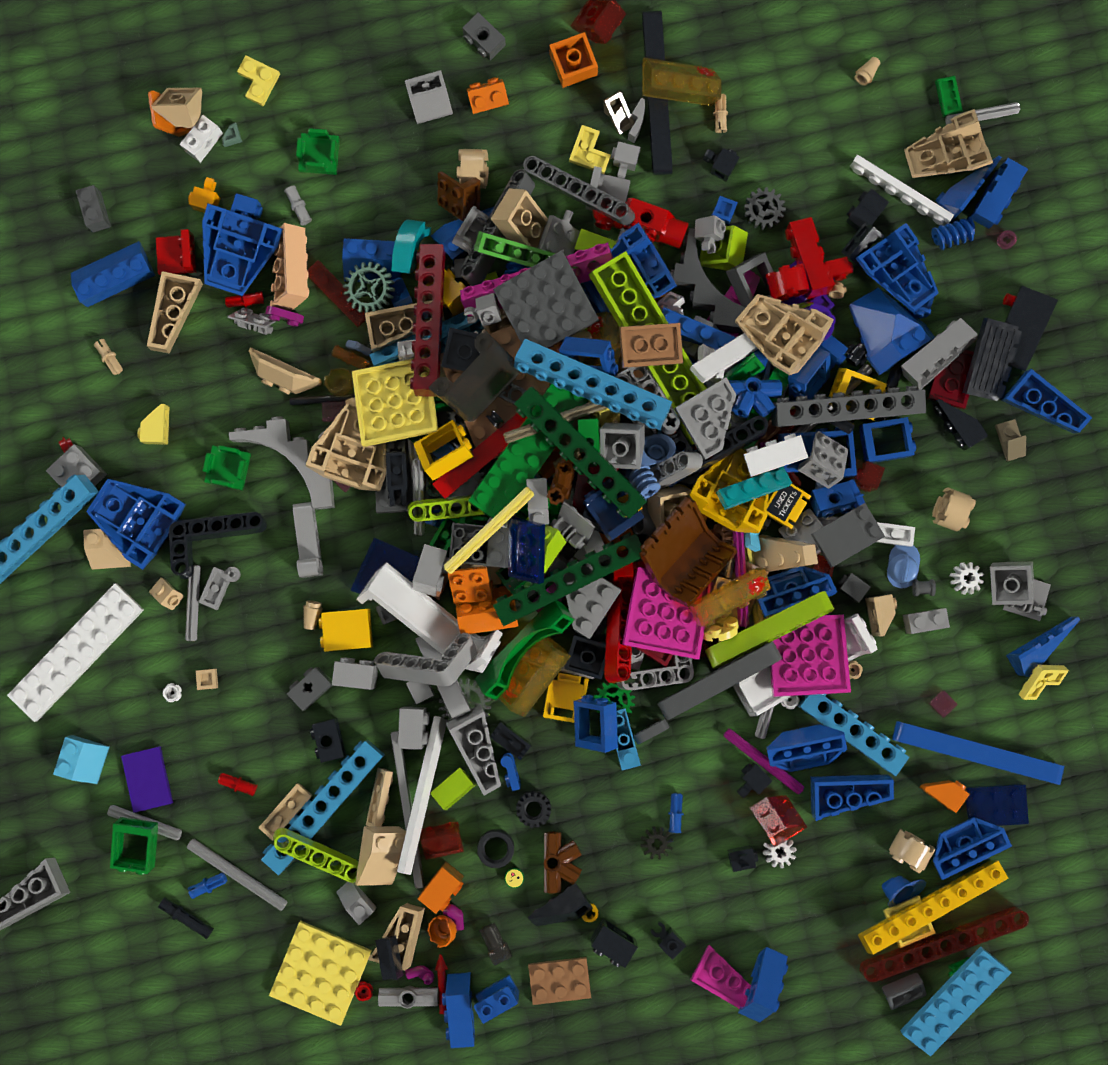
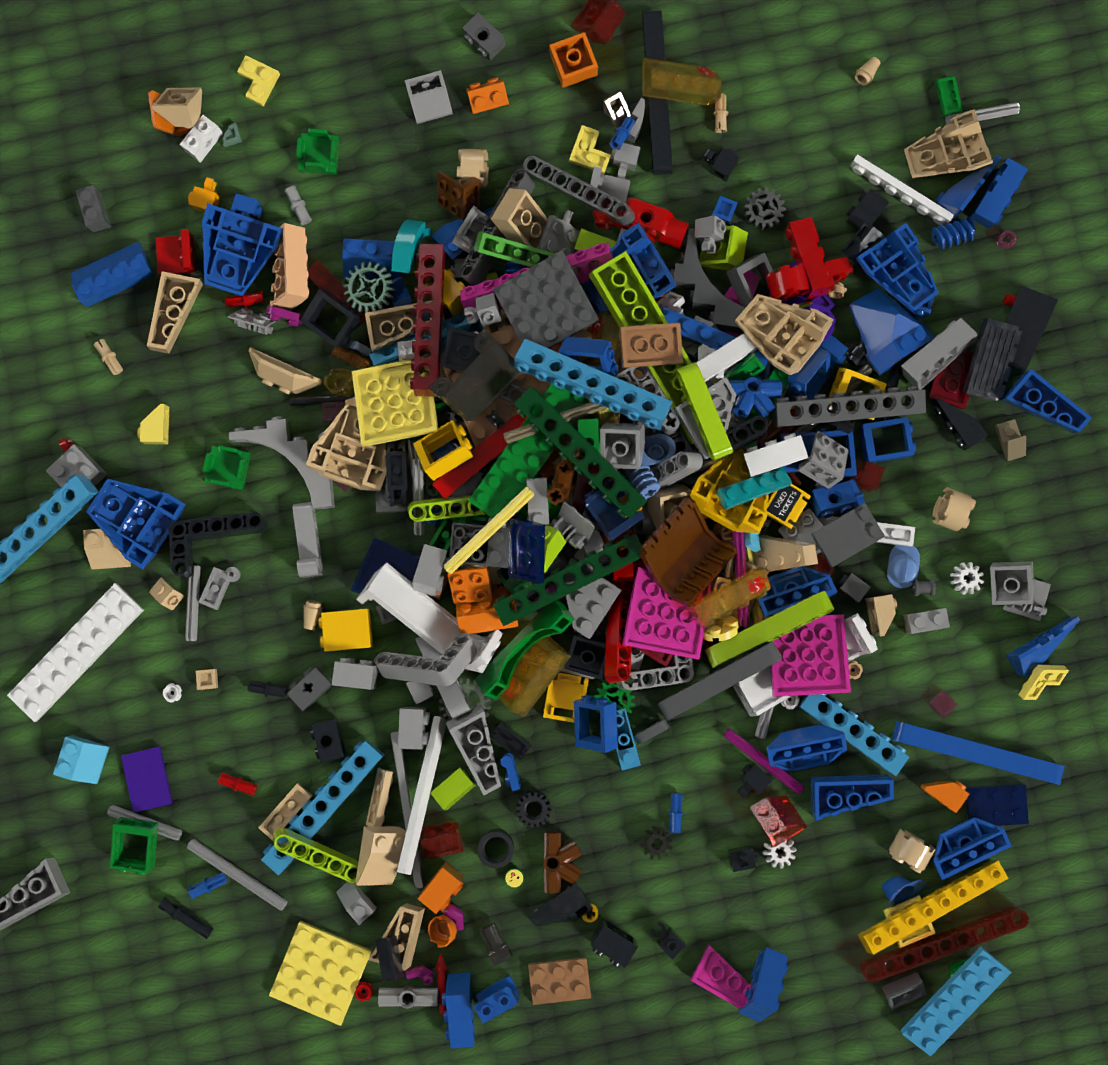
(267, 689): none -> black axle
(315, 309): none -> black window
(622, 133): none -> blue axle
(704, 411): none -> lime beam

